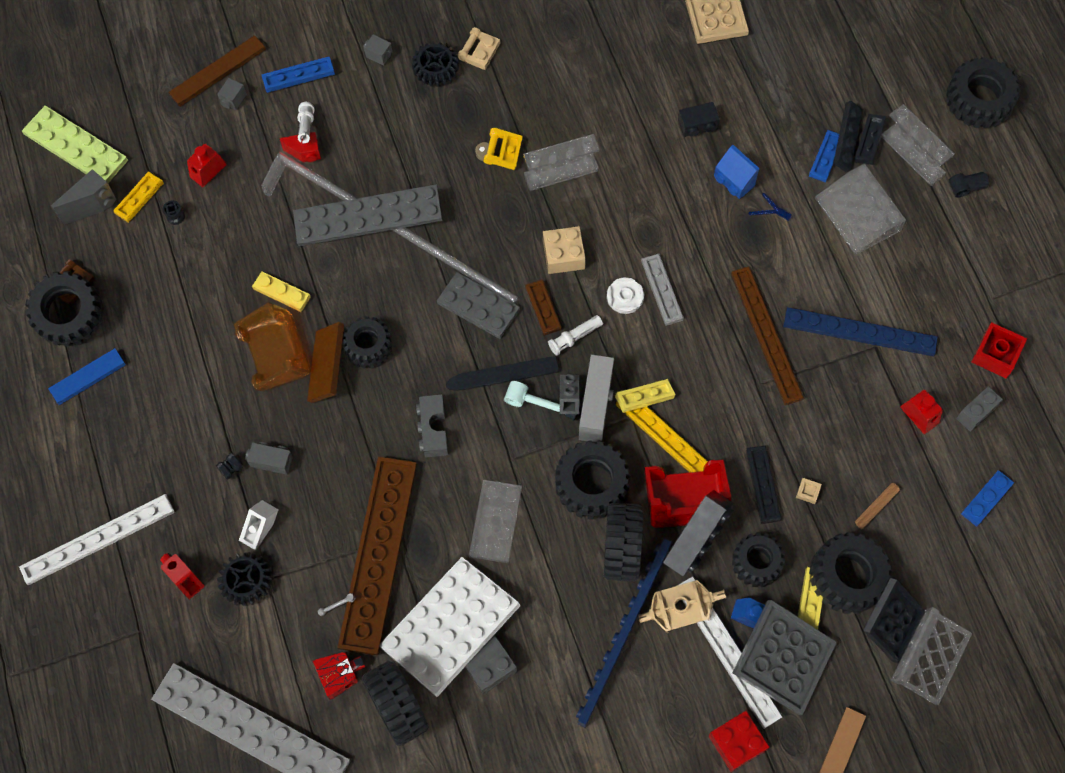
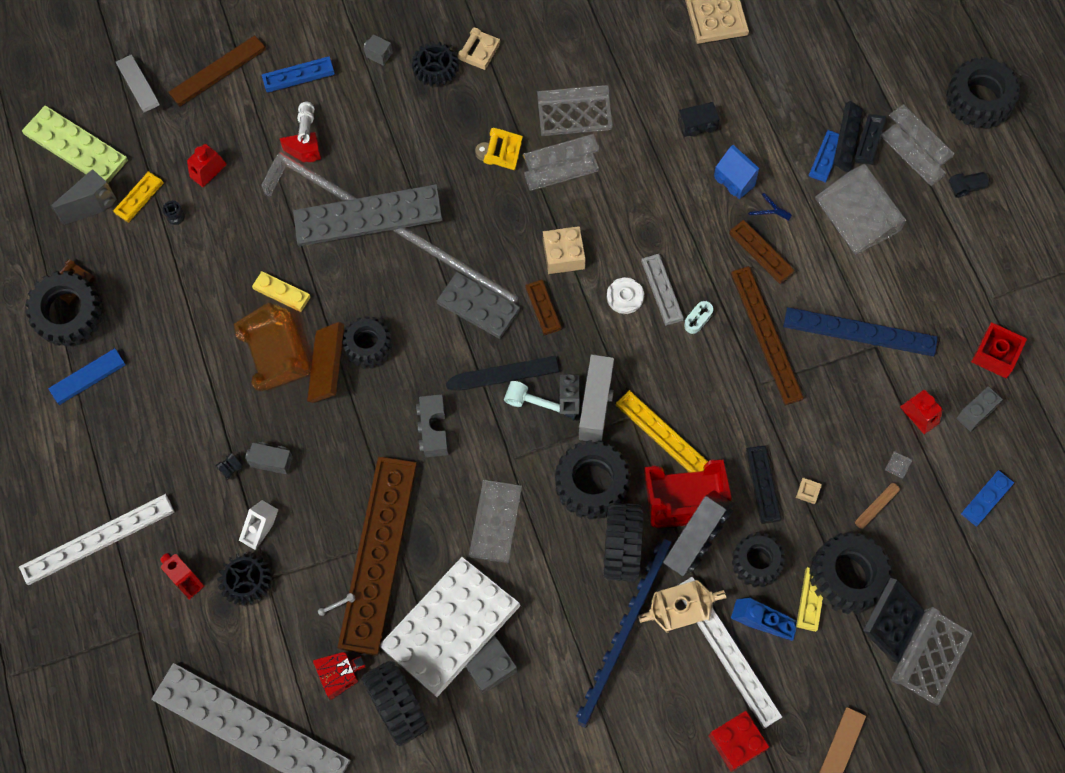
(137, 83): none -> light grey slope
(231, 94): dark grey brick -> none
(568, 338): white pin -> none
(571, 96): none -> clear fence
(645, 395): light yellow plate -> none
(701, 319): none -> light aqua beam
(761, 252): none -> reddish brown plate
(784, 657): dark grey plate -> none
(898, 464): none -> clear plate

